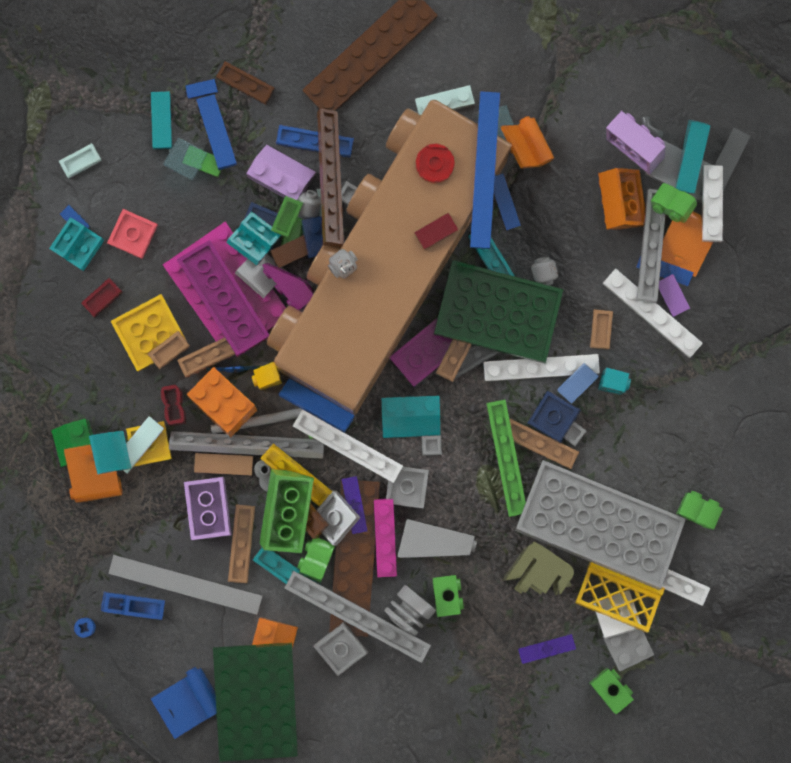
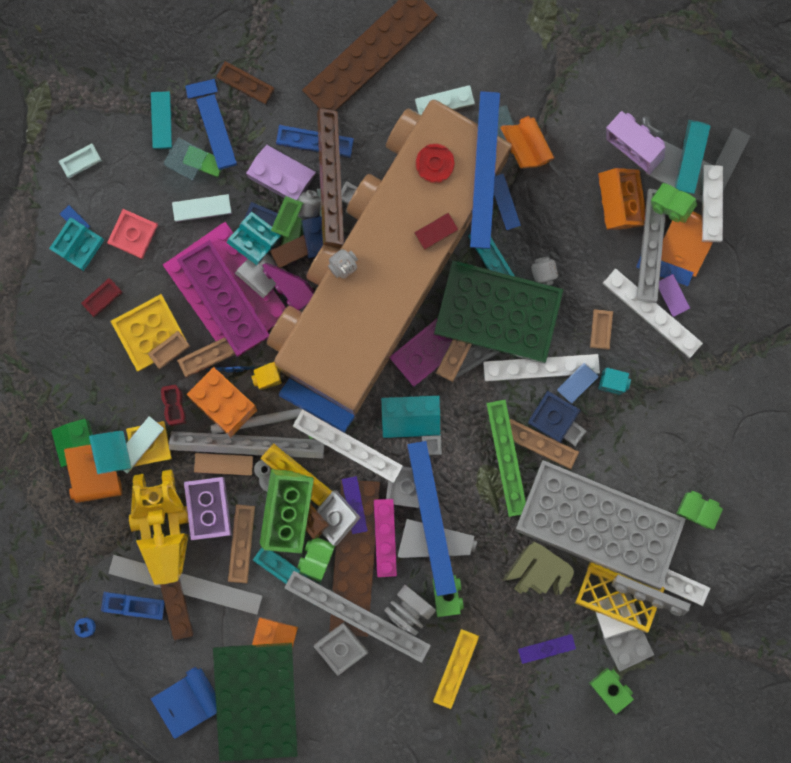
(149, 504): none -> yellow piece
(177, 610): none -> reddish brown plate
(201, 208): none -> light aqua tile
(431, 518): none -> blue tile
(456, 669): none -> yellow tile
(646, 593): none -> light grey plate

